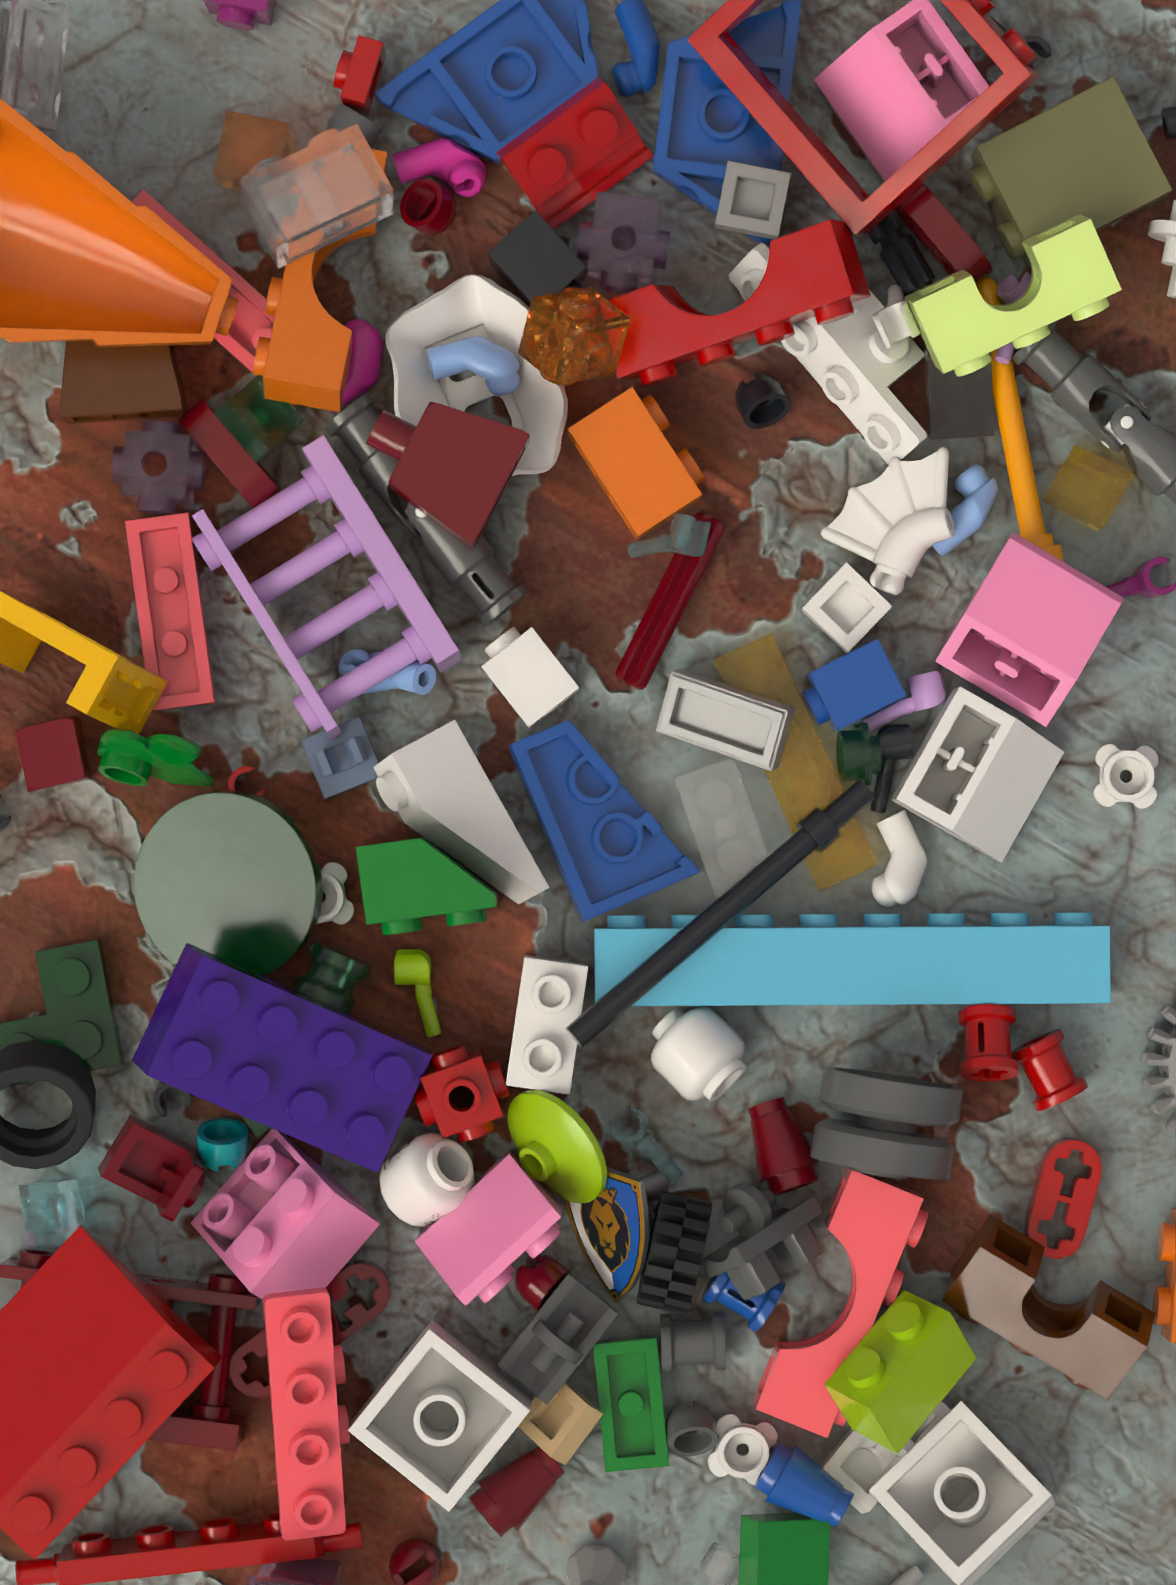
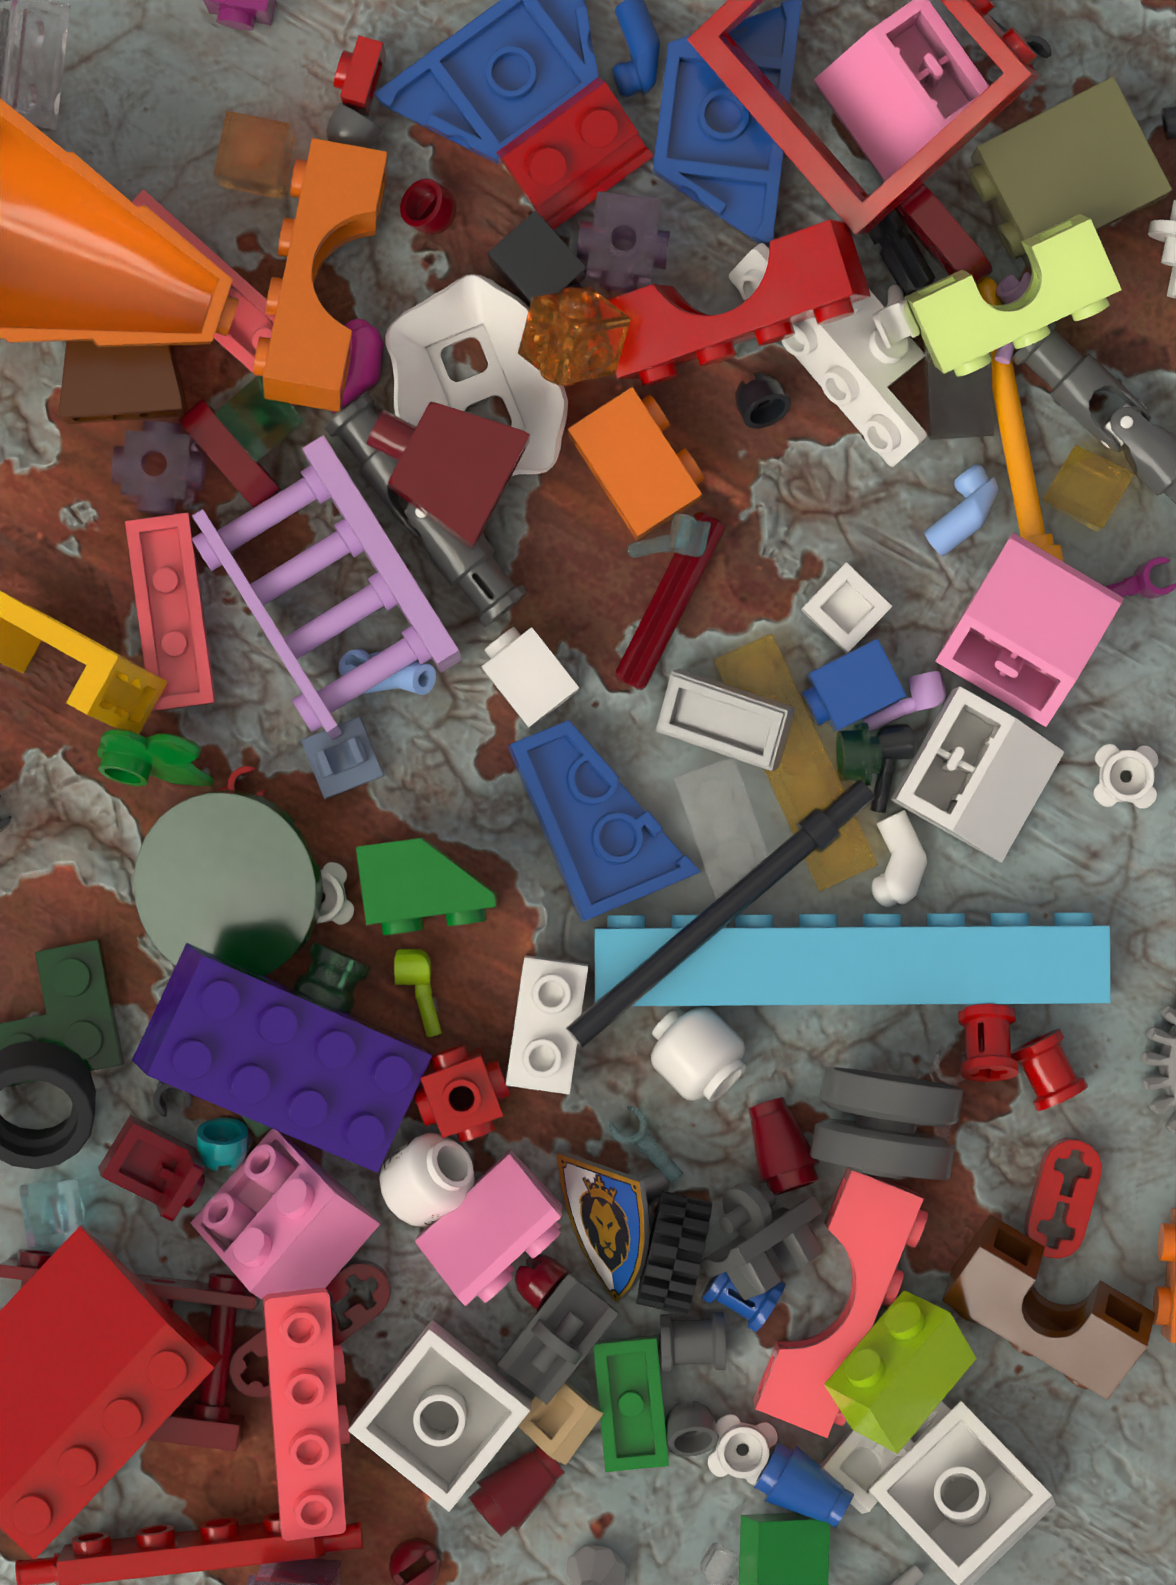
(53, 753): dark red slope -> none
(316, 194): clear brick -> none
(446, 161): dark pink arm -> none
(453, 805): white slope -> none
(480, 357): light blue arm -> none
(557, 1146): lime dish -> none
(752, 200): light grey plate -> none
(896, 518): white arm -> none

